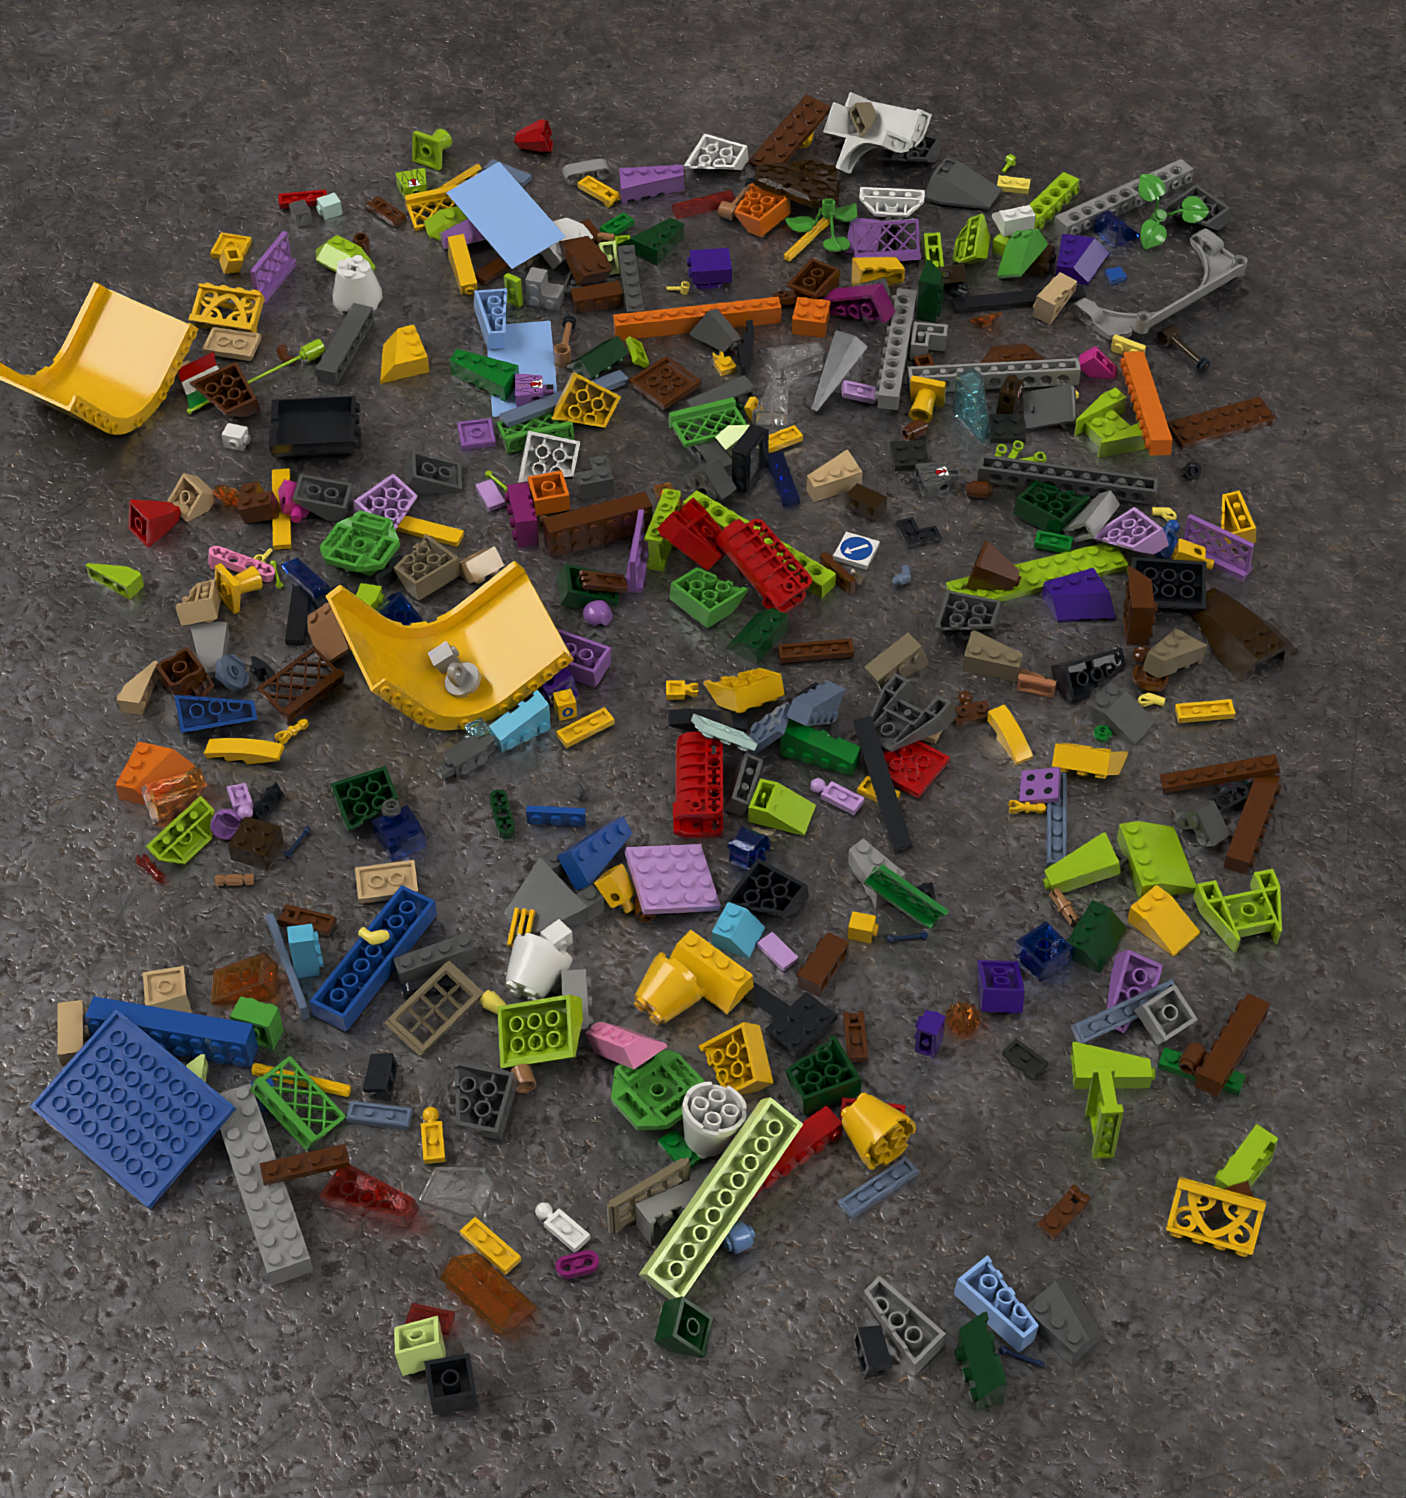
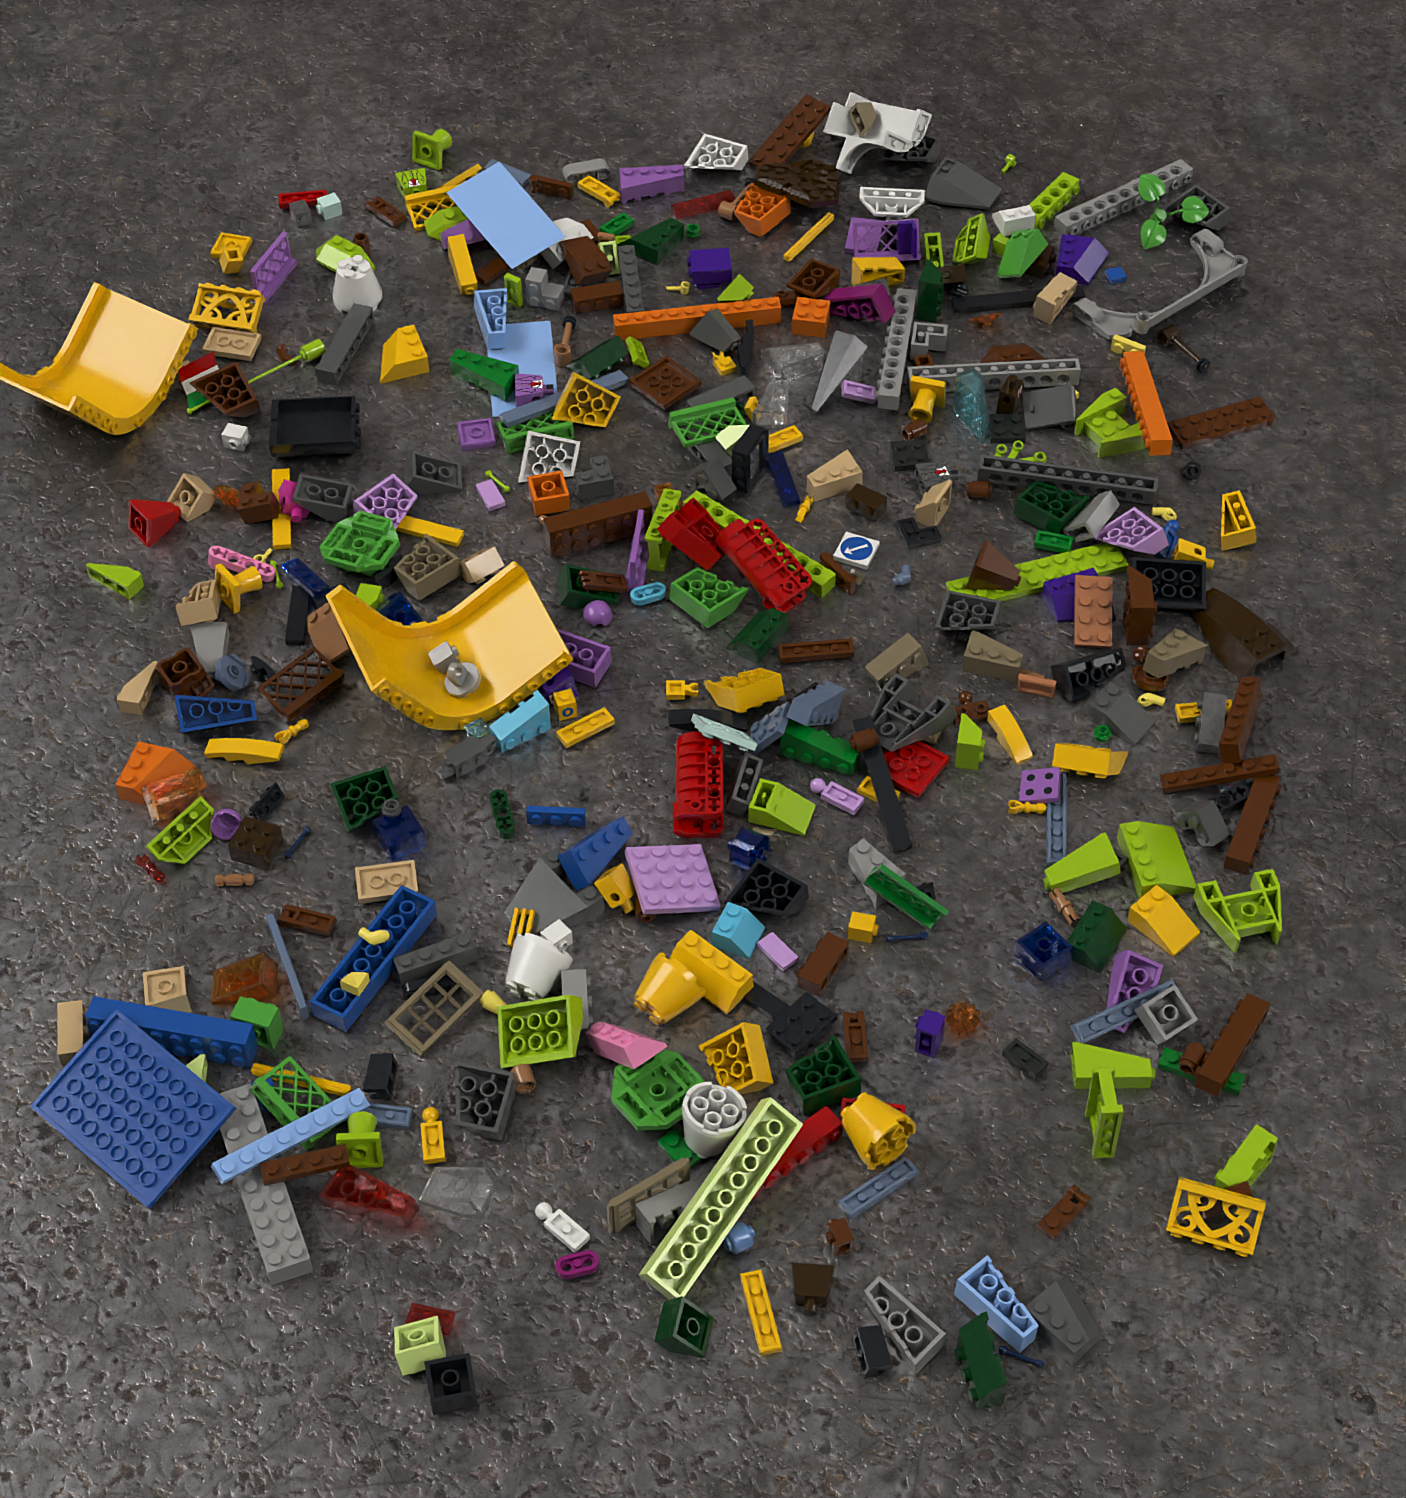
(240, 800): lavender plate -> none
(289, 1136): none -> light blue plate
(305, 950): medium azure wedge -> none
(355, 982): none -> light yellow slope
(362, 1142): none -> lime plant
(487, 1292): clear orange slope -> none
(490, 1245): yellow plate -> none
(523, 515): magenta wedge -> none
(535, 137): red cone -> none
(551, 187): none -> reddish brown plate
(648, 593): none -> medium azure plate
(693, 231): none -> green plate
(736, 291): none -> lime slope
(760, 1312): none -> yellow tile
(804, 508): none -> yellow piece
(811, 1286): none -> dark brown torso
(828, 210): bright green plant -> none
(839, 1236): none -> reddish brown brick
(863, 740): none -> reddish brown brick
(907, 238): none -> dark purple panel
(934, 504): none -> tan slope
(969, 745): none -> lime slope
(1000, 986): dark purple slope -> none
(1013, 184): light yellow plate -> none
(1093, 611): none -> nougat plate
(1096, 364): dark pink slope -> none
(1114, 229): clear blue slope -> none
(1210, 722): none -> flat silver brick
(1223, 561): medium lavender fence -> none
(1240, 720): none -> reddish brown brick

